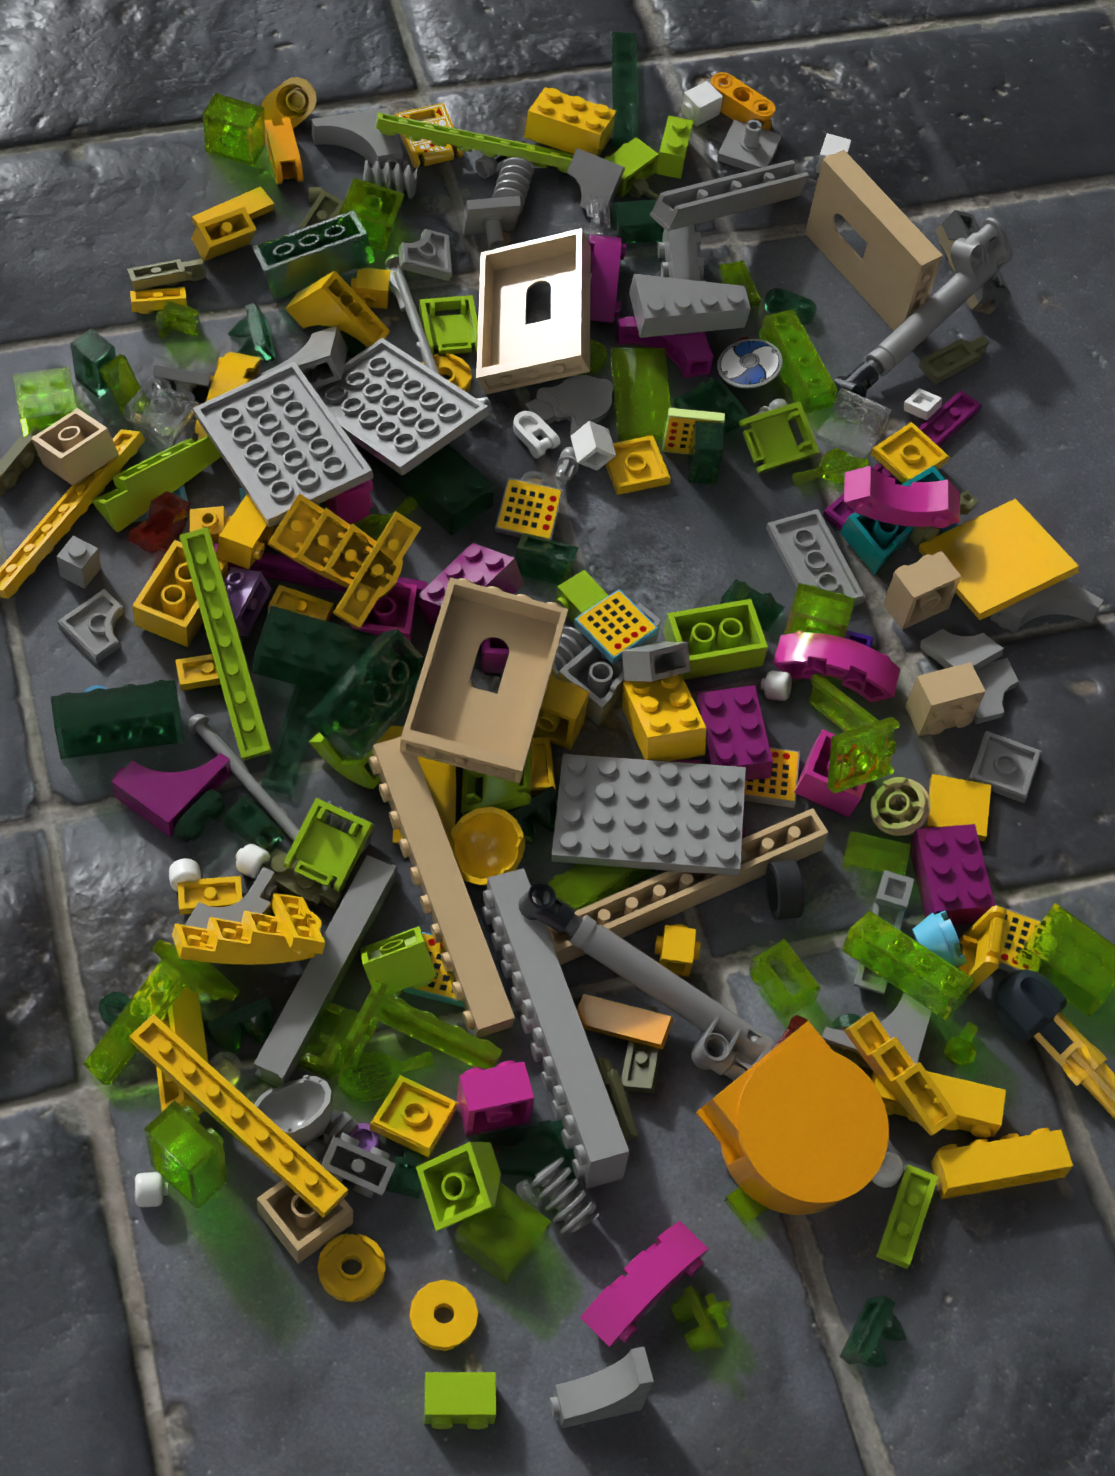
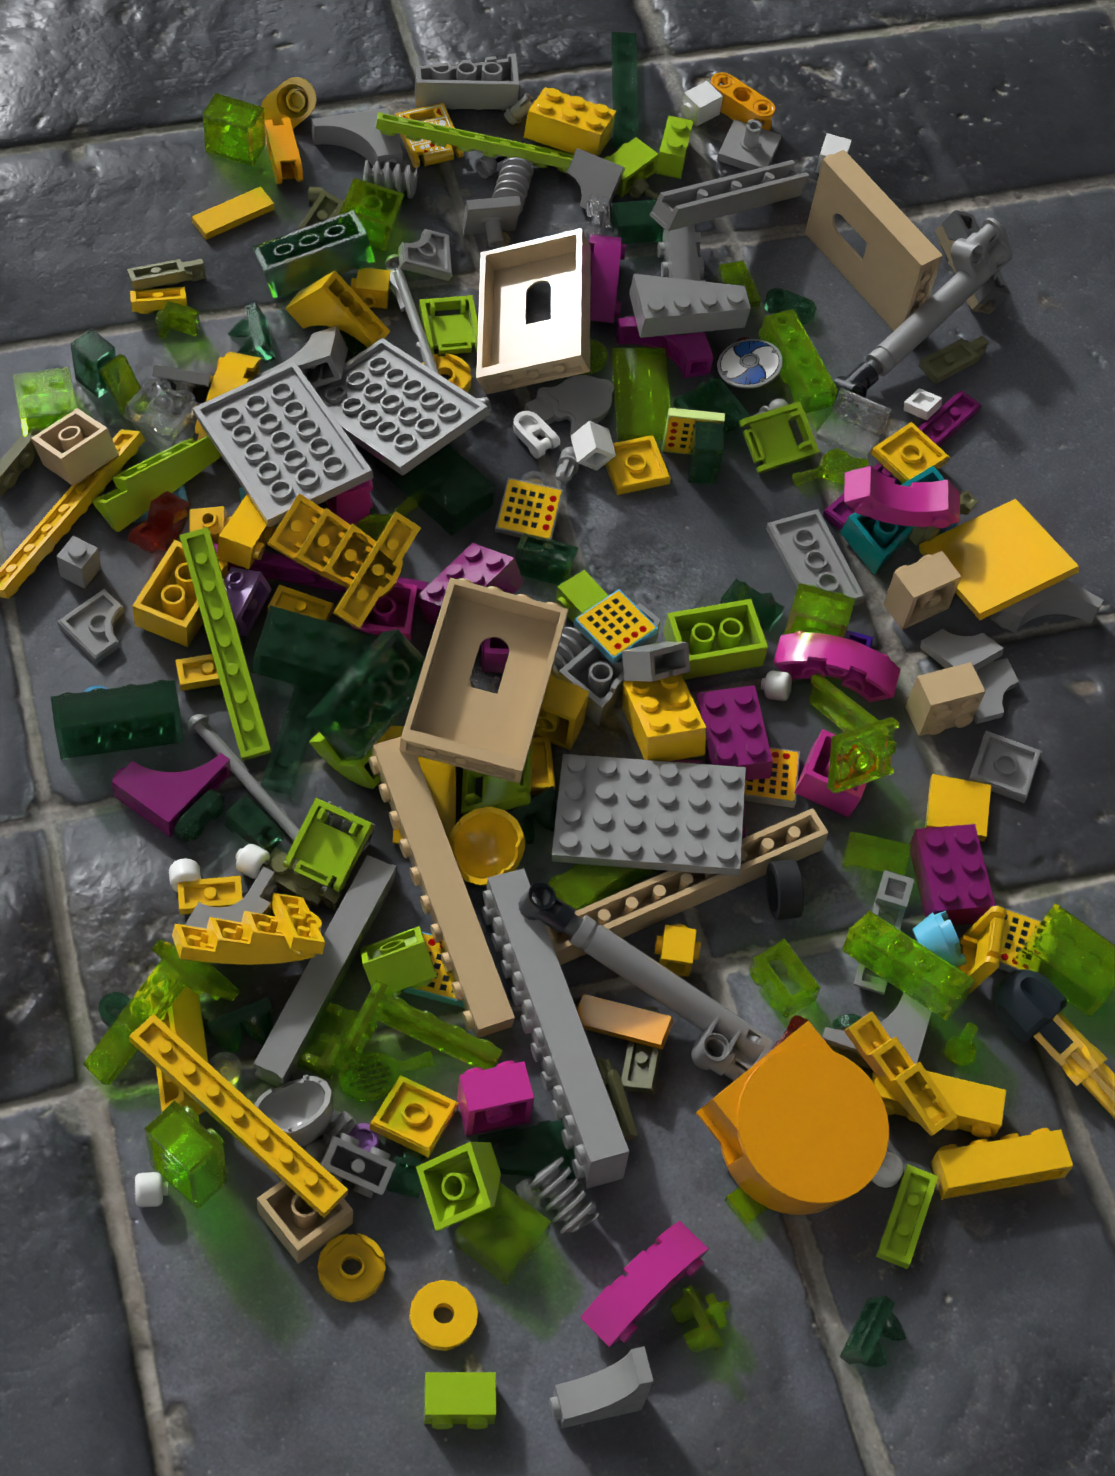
(223, 234): yellow brick -> none
(469, 84): none -> light grey wedge
(516, 112): none -> light grey pin
(900, 806): tan cone -> none

